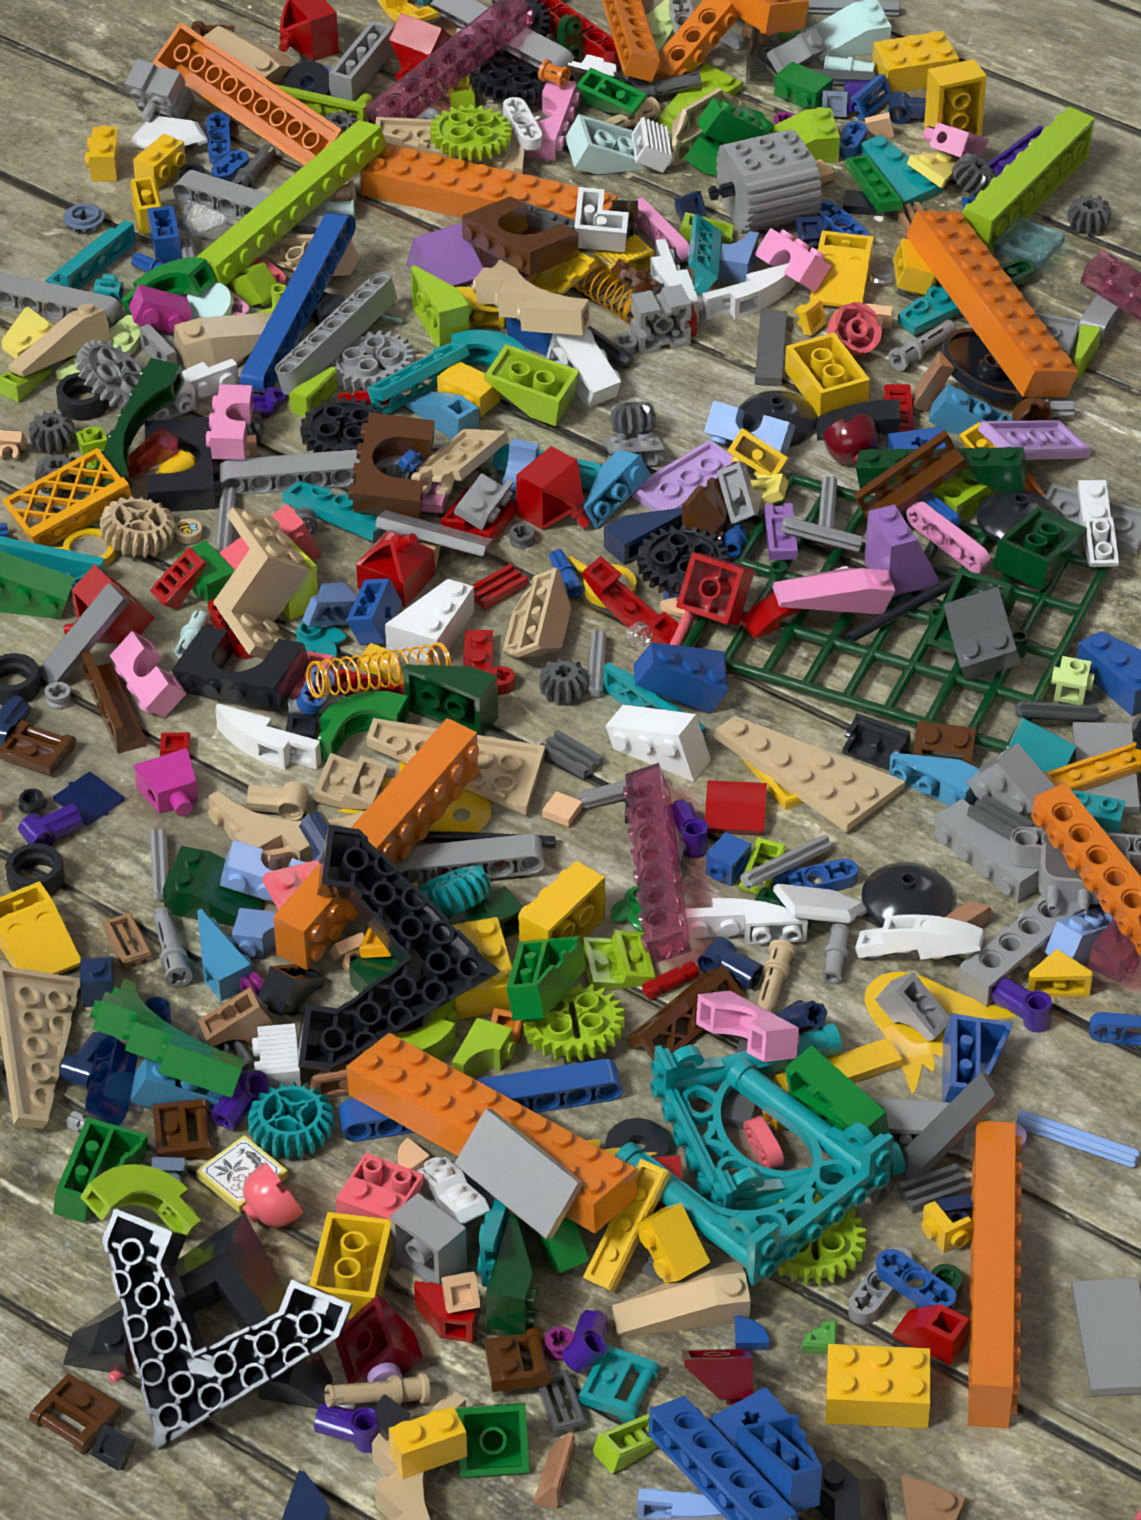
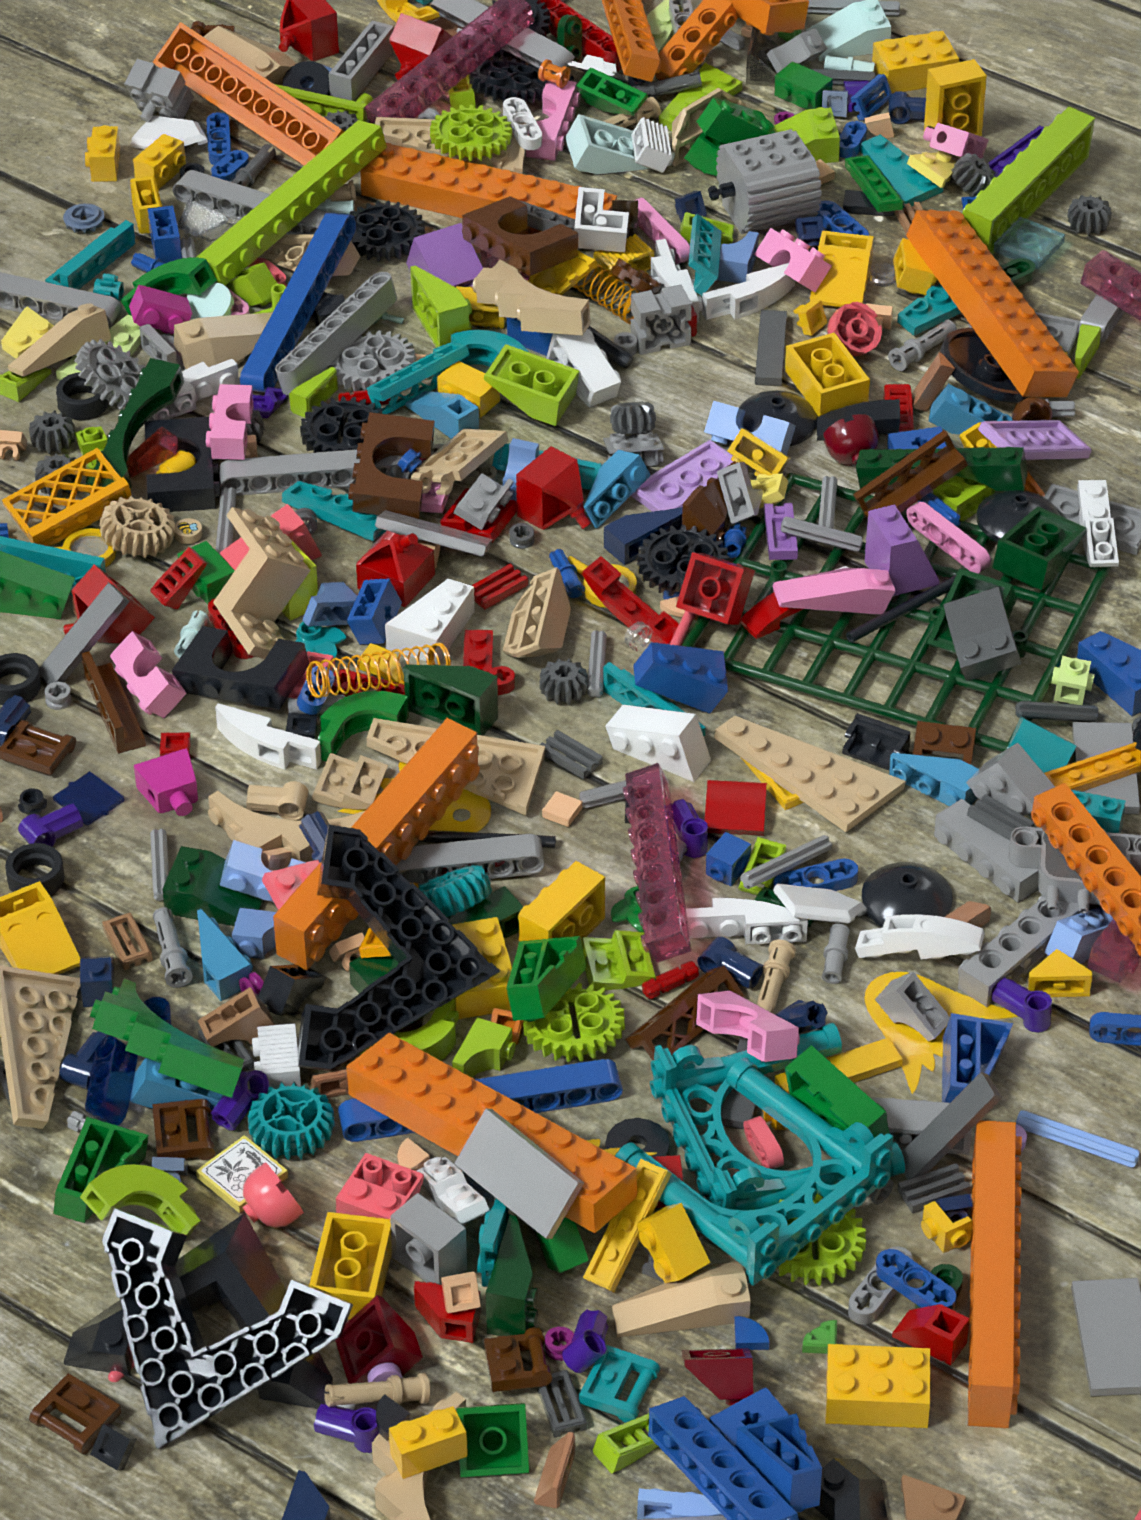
(386, 230): none -> black gear

